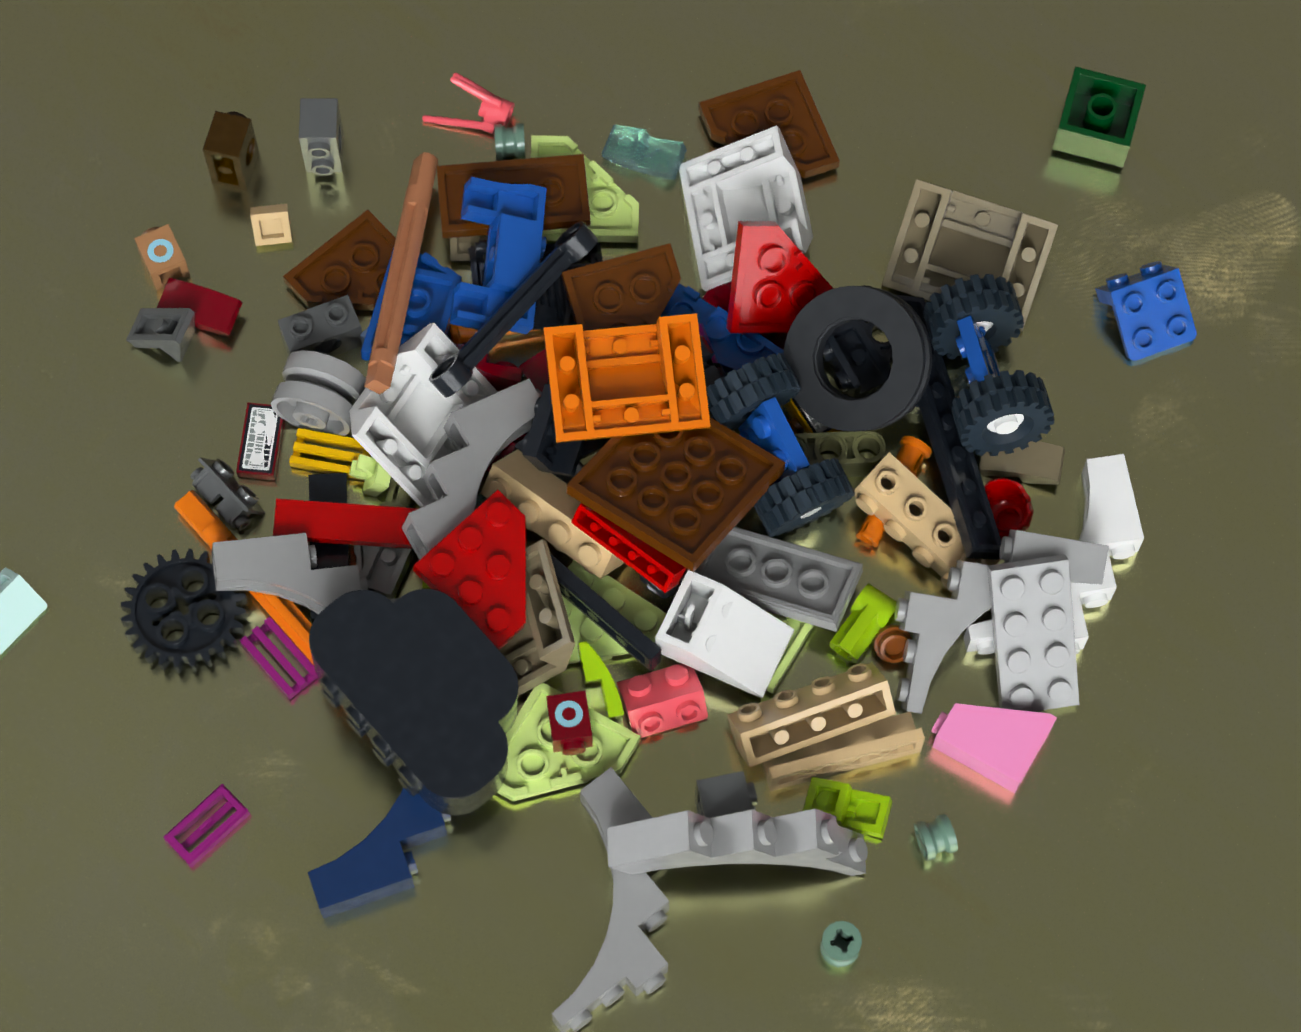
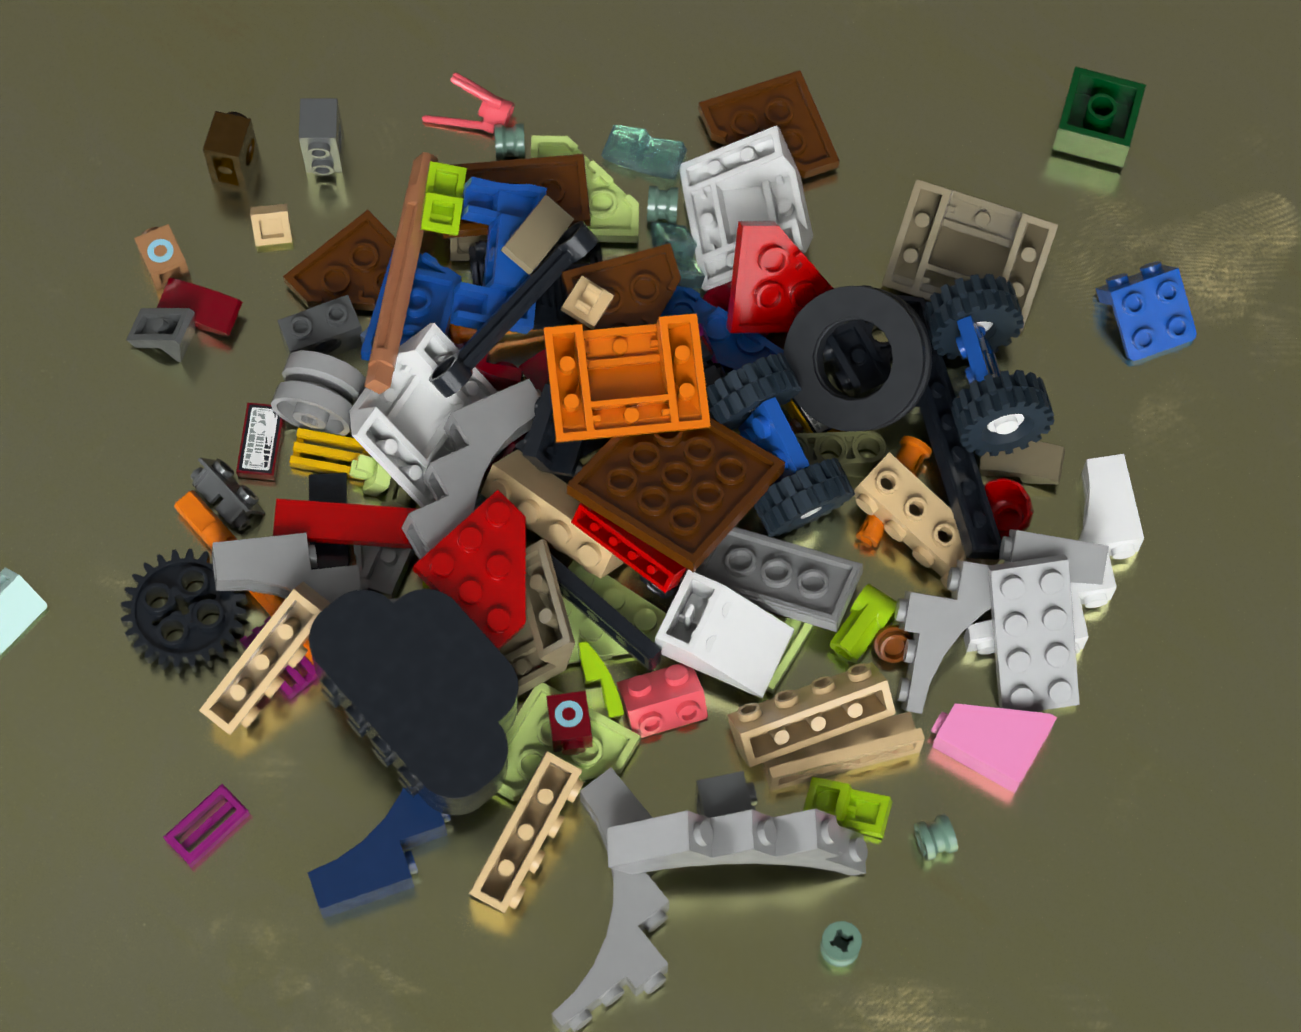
(264, 660): none -> tan brick
(443, 198): none -> lime slope
(525, 831): none -> tan brick
(537, 234): none -> dark tan slope
(587, 302): none -> tan tile
(662, 204): none -> sand green wheel
(683, 249): none -> clear light blue slope

